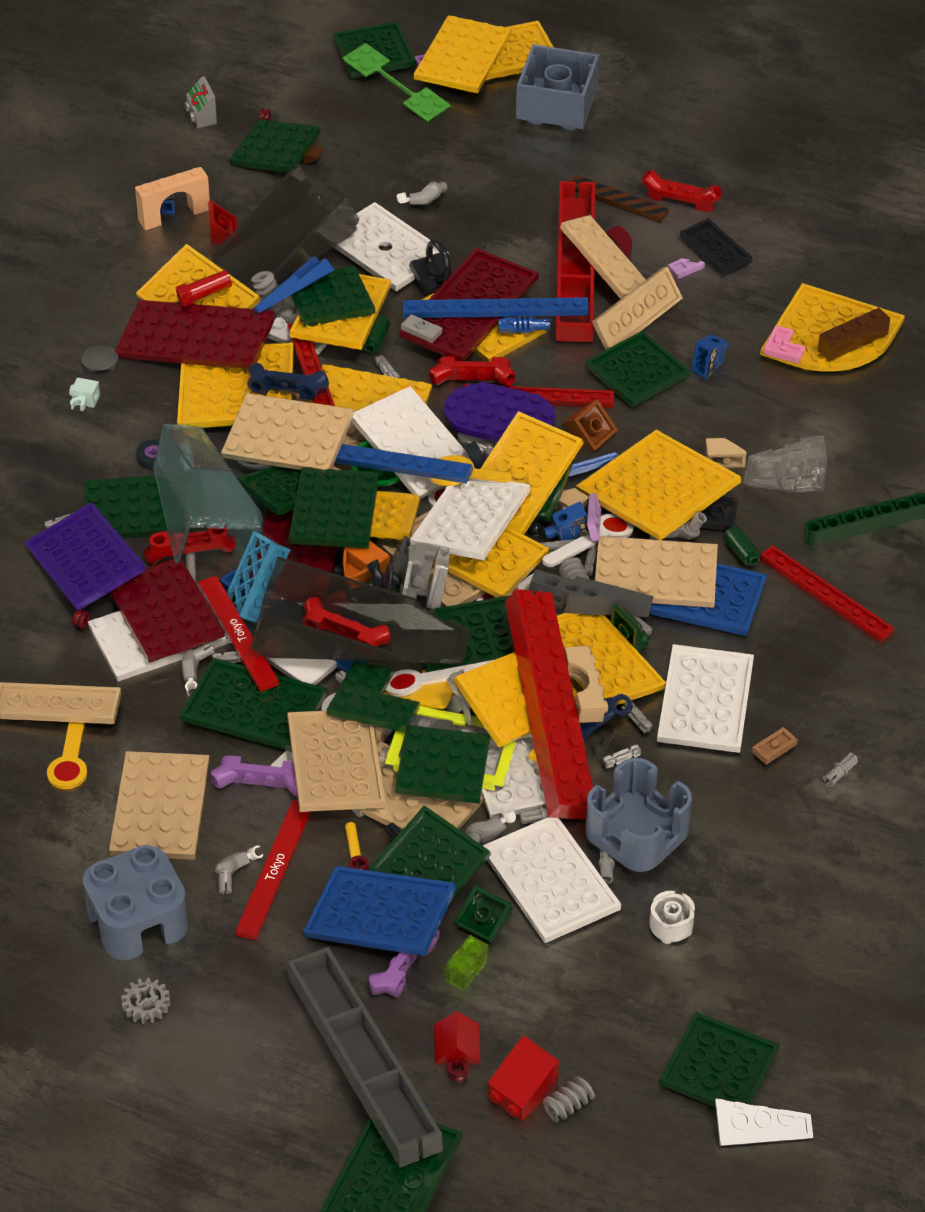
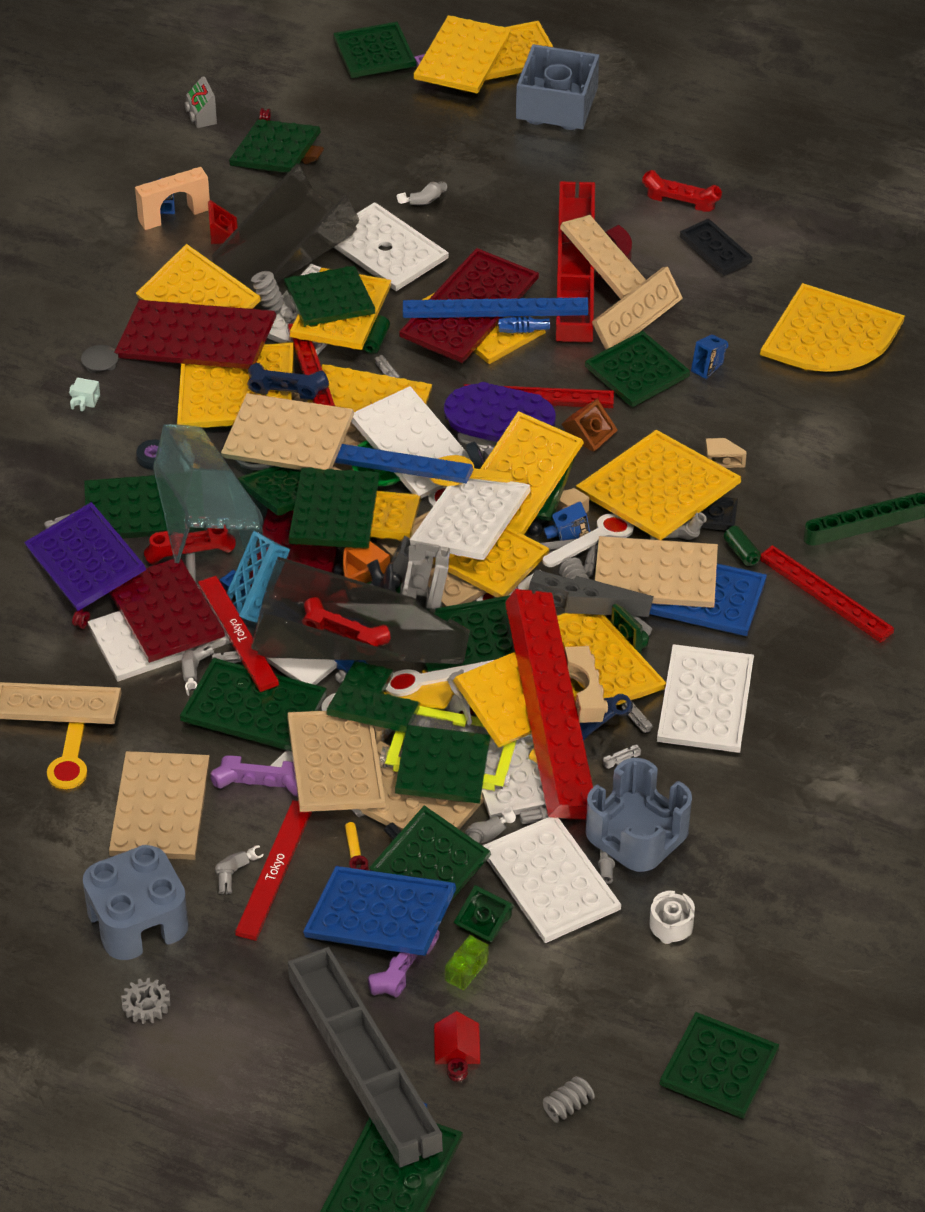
(203, 287): red piece -> none
(303, 276): blue wedge -> none
(421, 328): light grey plate -> none
(424, 103): bright green hinge -> none
(432, 269): black tile -> none
(449, 369): red plate -> none
(524, 1079): red slope -> none
(592, 464): axle -> none
(594, 517): lavender tile -> none
(624, 200): reddish brown tile -> none
(683, 267): lavender tile -> none
(753, 1124): white wing -> none
(774, 745): medium nougat plate -> none
(781, 347): bright pink plate -> none
(792, 468): clear wedge -> none
(840, 769): light grey axle -> none
(853, 334): reddish brown brick -> none

